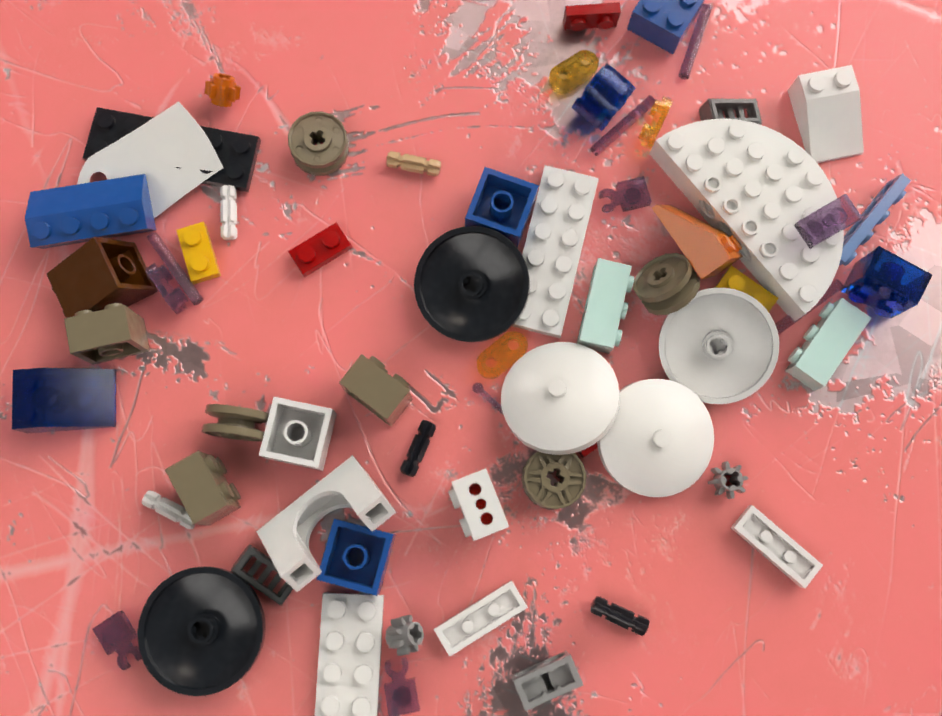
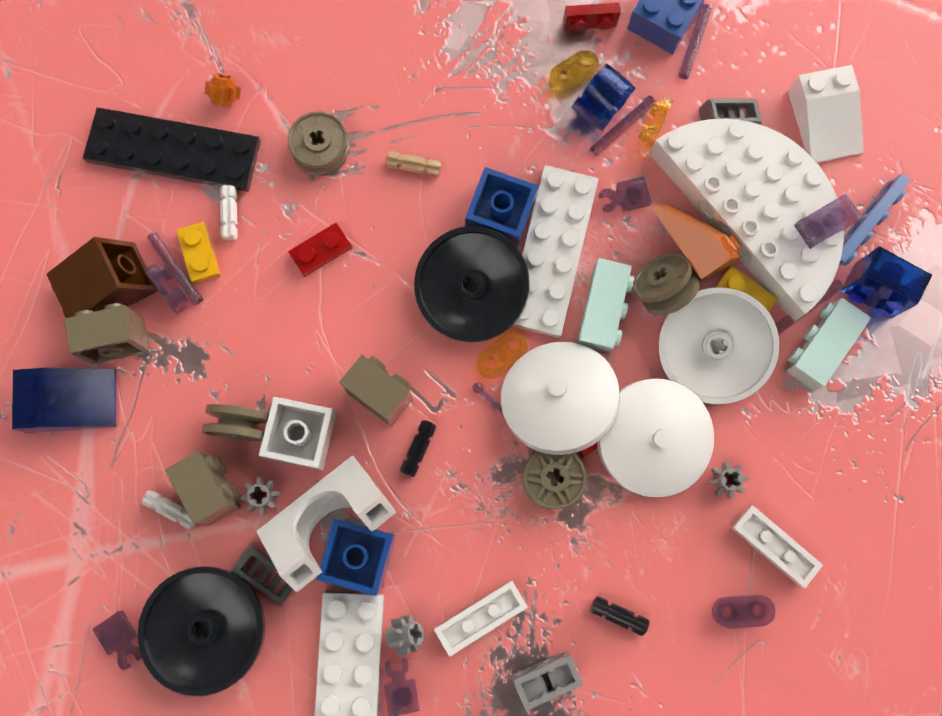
(89, 211): blue slope -> none
(155, 150): white piece -> none
(255, 490): none -> light grey gear
(478, 504): white piece -> none
(741, 611): none -> plate

